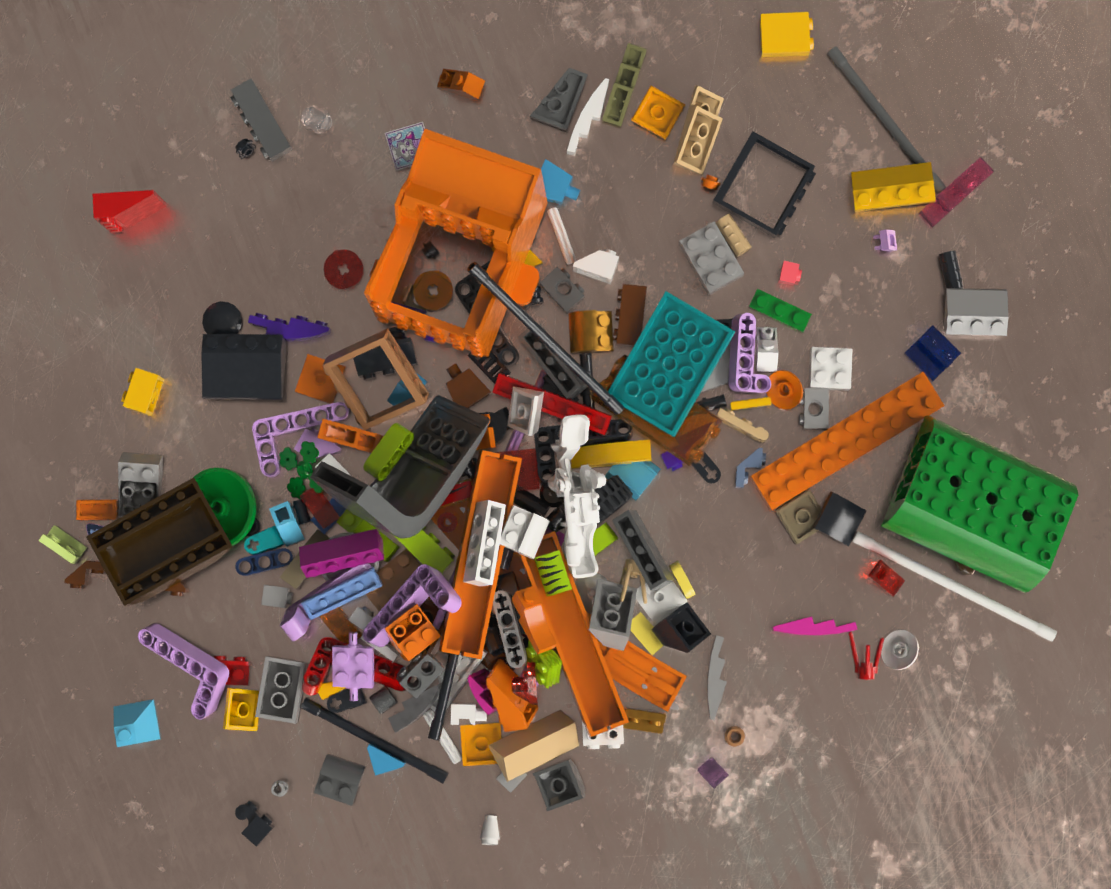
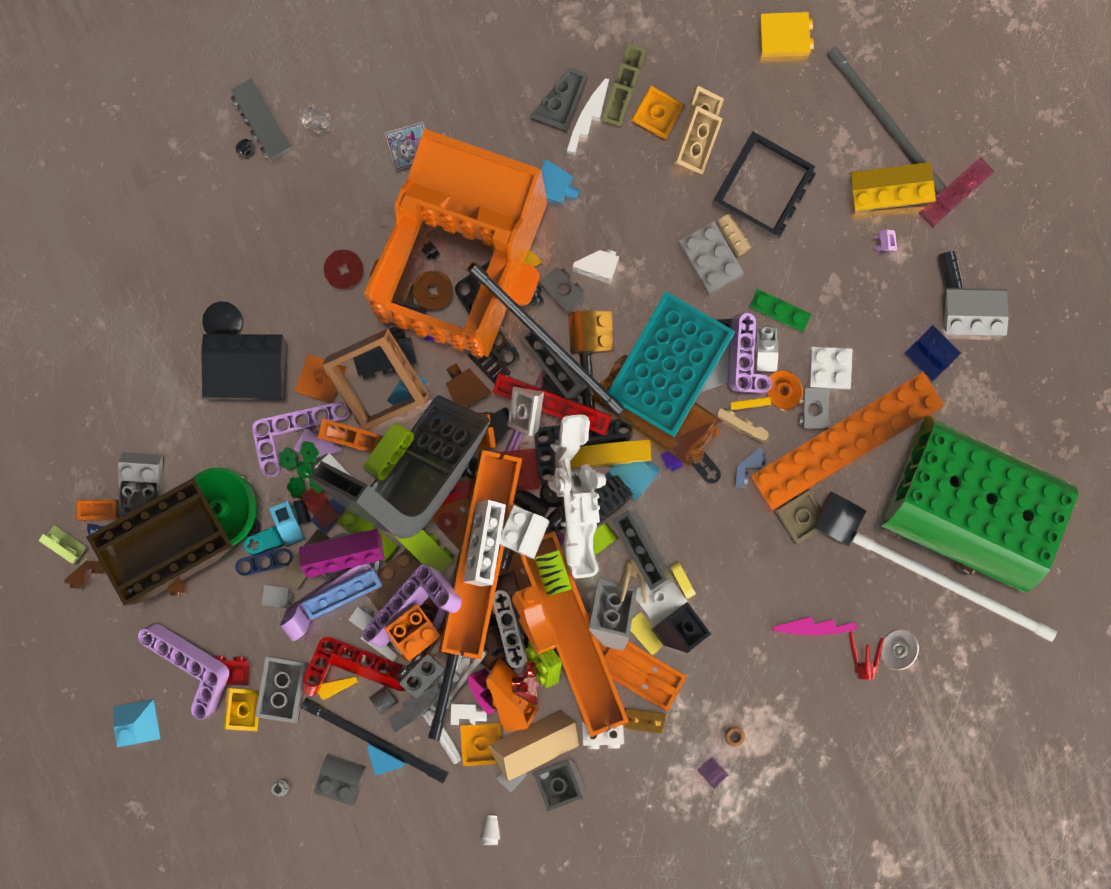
(125, 209): red slope -> none
(142, 391): yellow brick -> none
(258, 825): black brick -> none
(297, 330): dark purple slope -> none
(339, 624): clear orange slope -> none
(346, 704): black piece -> none
(353, 666): lavender plate -> none
(461, 83): orange slope -> none
(561, 235): white axle -> none
(630, 314): reddish brown brick -> none
(710, 182): orange plate -> none
(713, 403): black pin -> none
(715, 686): light grey slope -> none
(789, 273): coral plate -> none
(886, 578): clear red slope -> none

